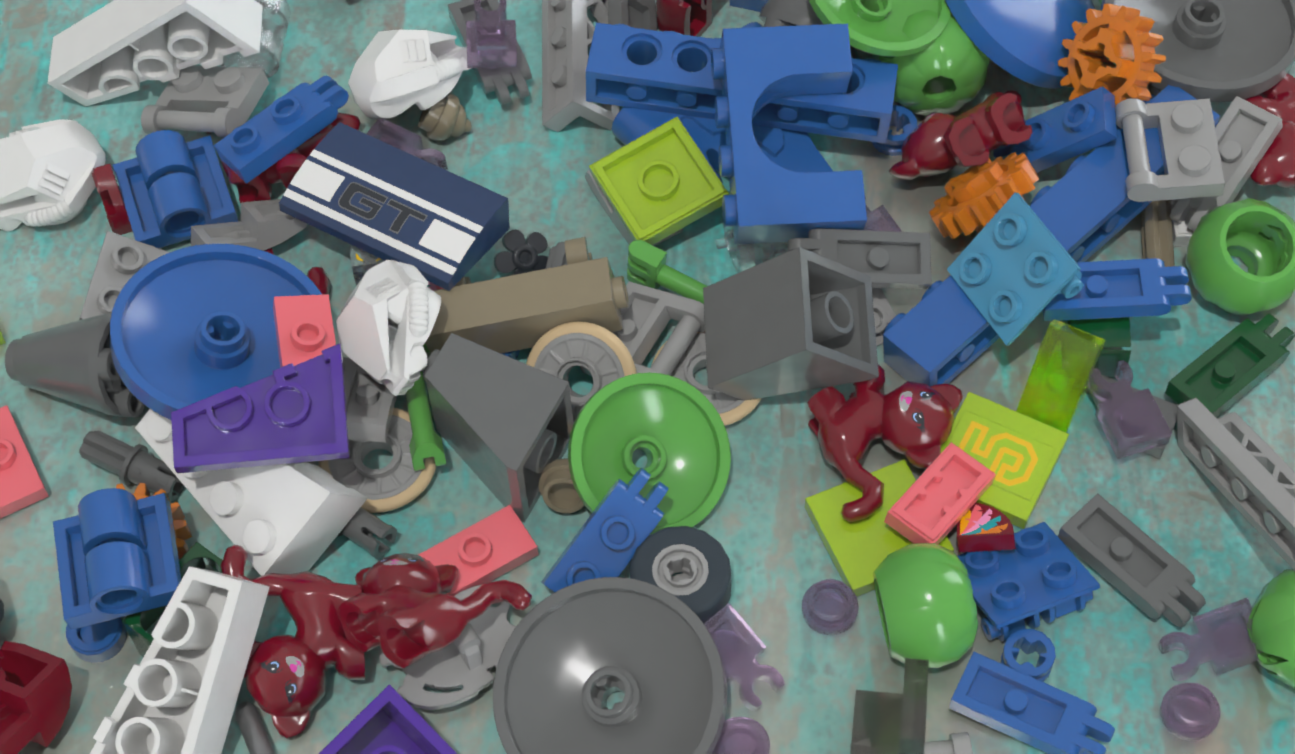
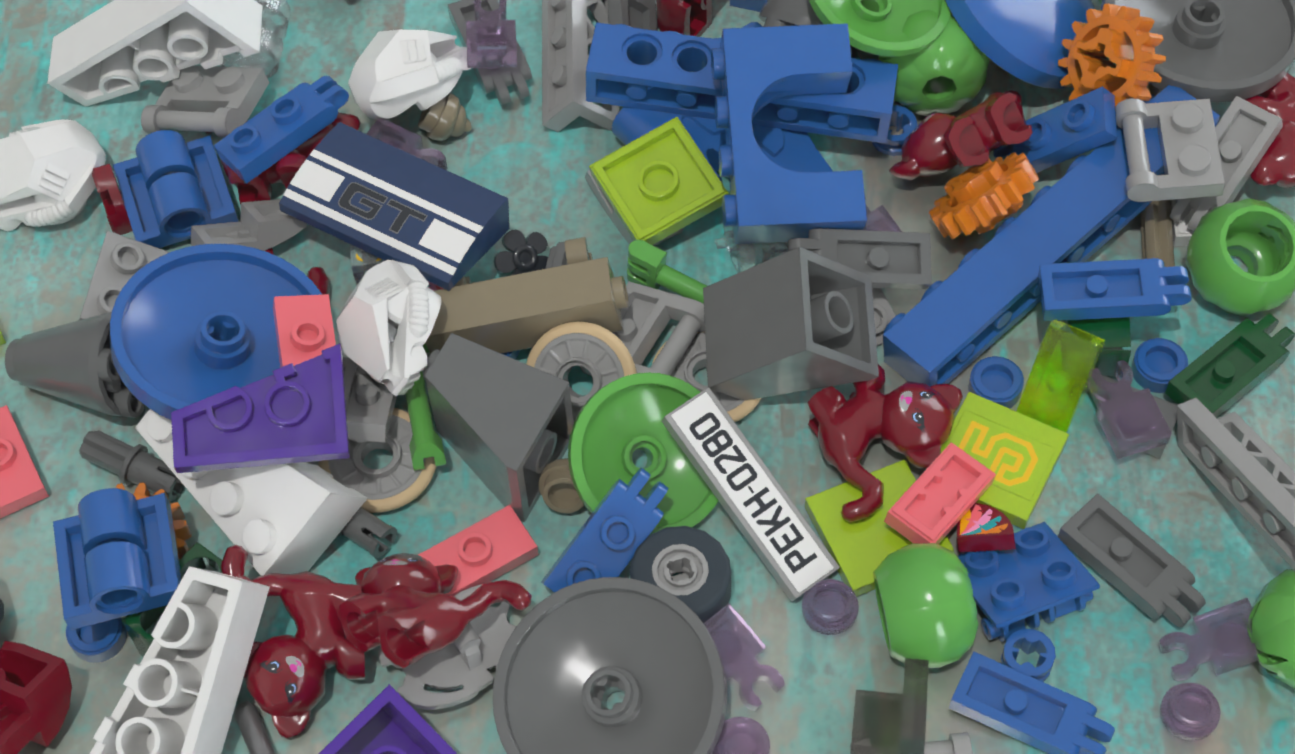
(750, 494): none -> tile
(997, 380): none -> blue tile
(1015, 269): dark azure hinge -> none
(1157, 363): none -> blue tile

